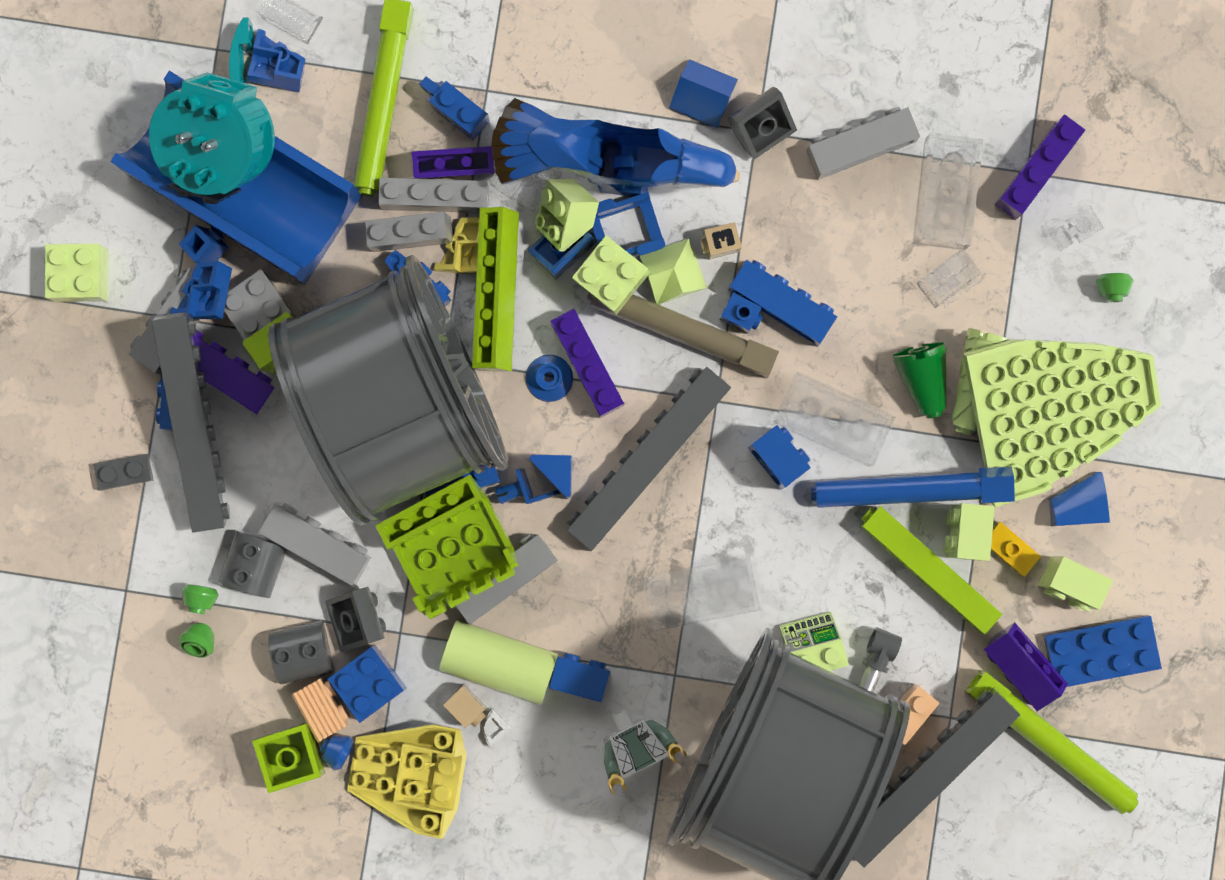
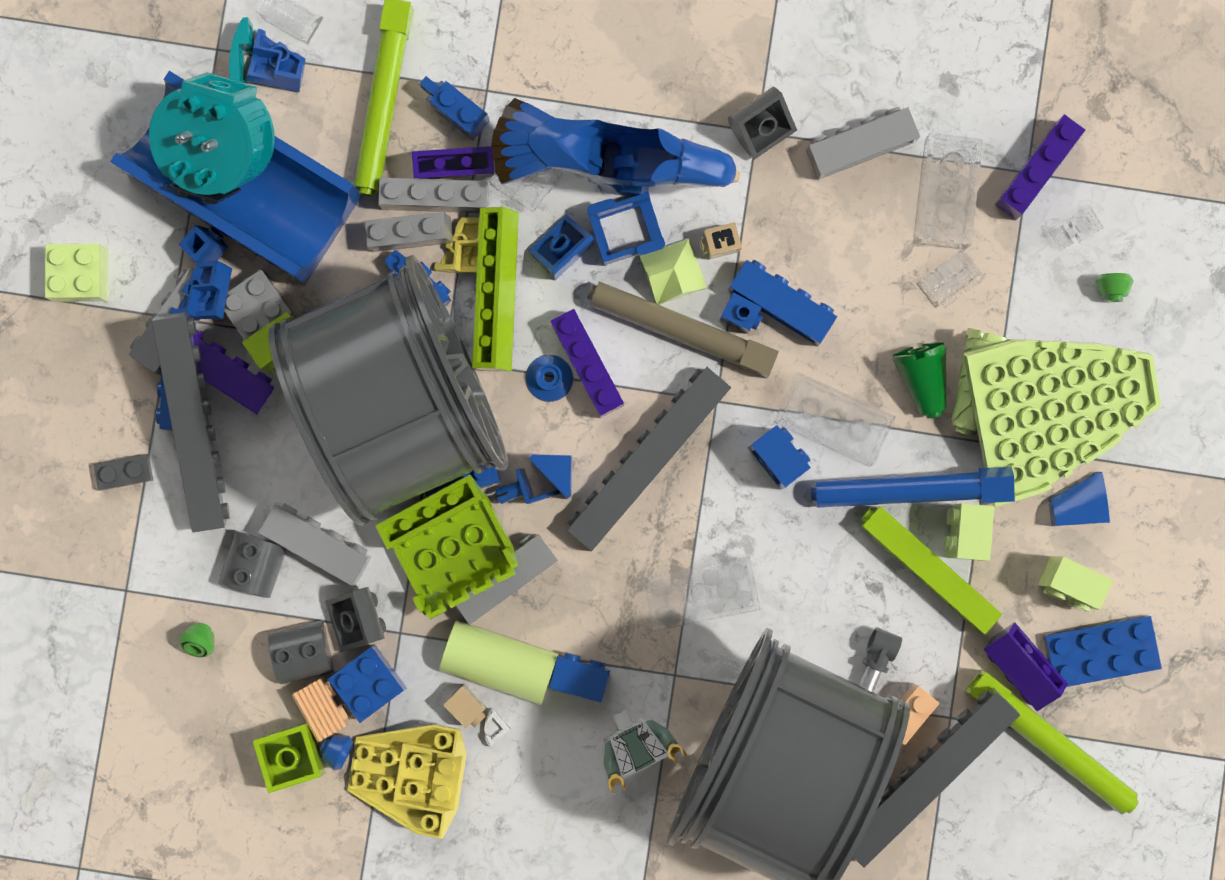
(199, 598): bright green cone -> none
(565, 212): yellowish green slope -> none
(611, 275): yellowish green brick -> none
(703, 93): blue slope -> none
(816, 641): slope -> none
(1013, 549): yellow plate -> none

